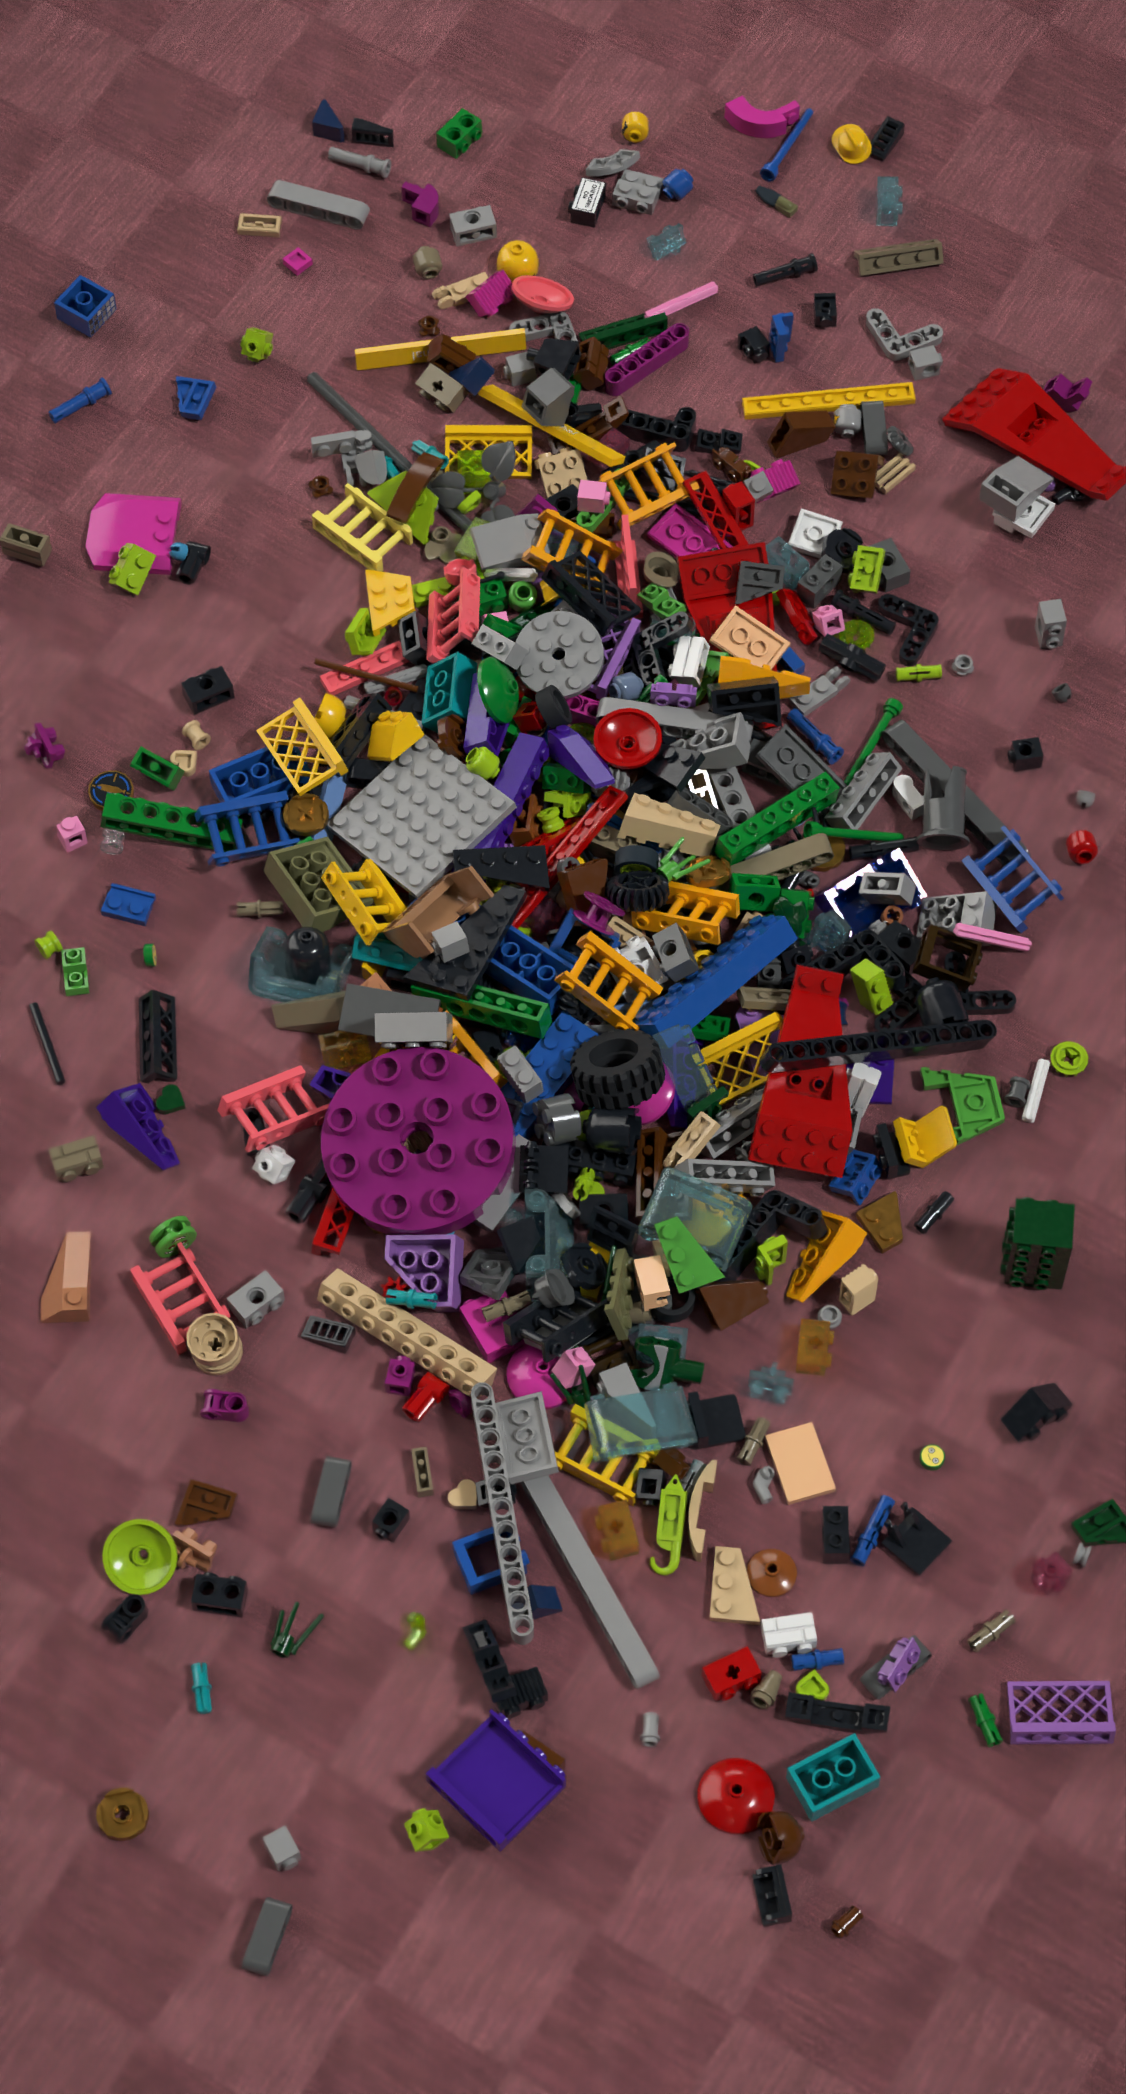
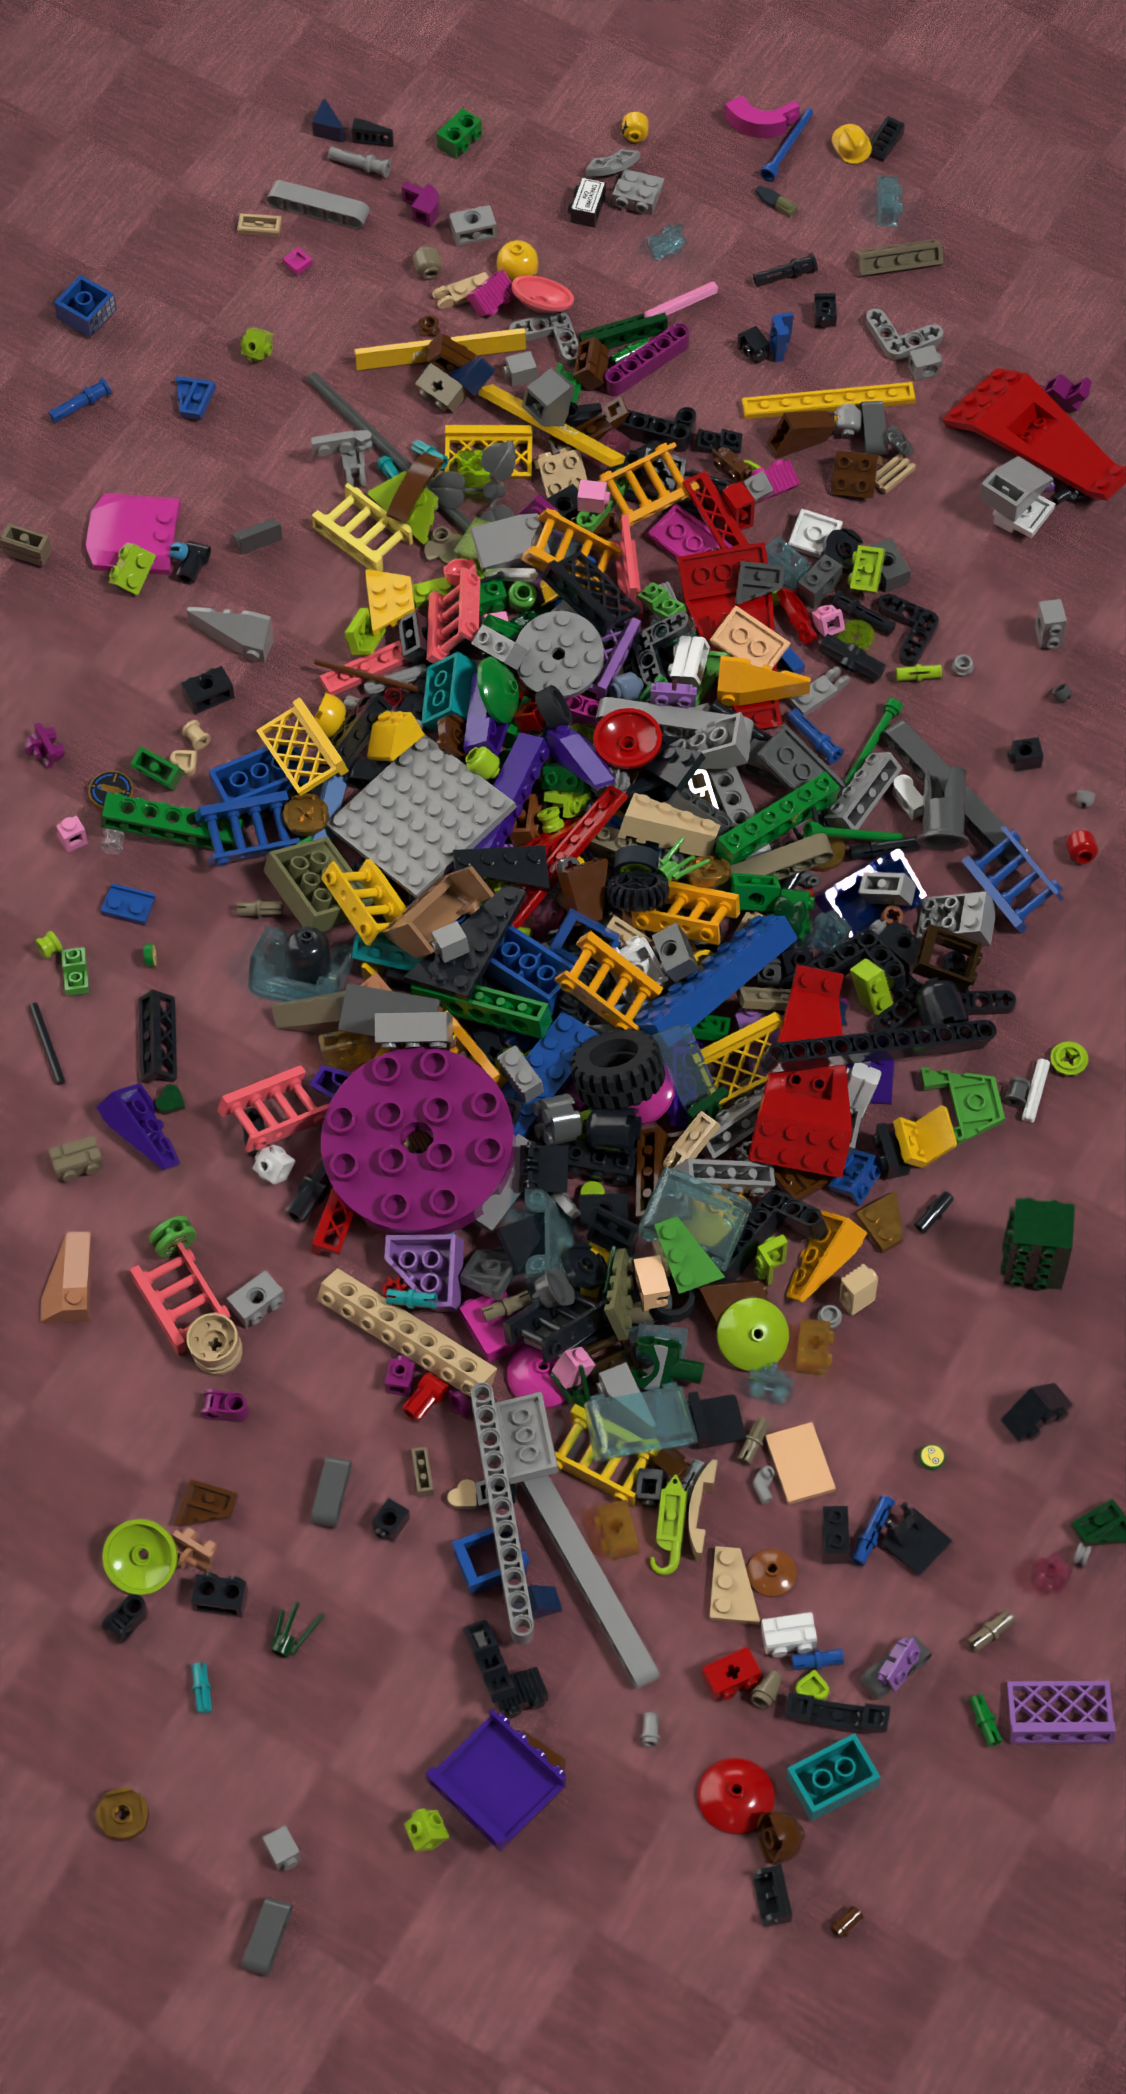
(244, 633): none -> light grey wedge
(258, 536): none -> dark grey panel
(320, 481): reddish brown plate -> none
(332, 1343): black slope -> none
(372, 466): light grey brick -> none
(418, 1630): clear neon green arm -> none
(470, 502): lime tile -> none
(556, 354): black torso -> none
(584, 1184): lime pin -> none
(598, 913): magenta piece -> none
(660, 569): dark tan piece -> none
(677, 184): blue head -> none
(737, 1336): none -> lime dish
(754, 698): black wedge -> none
(799, 1183): none -> reddish brown wing
(992, 937): bright pink axle -> none

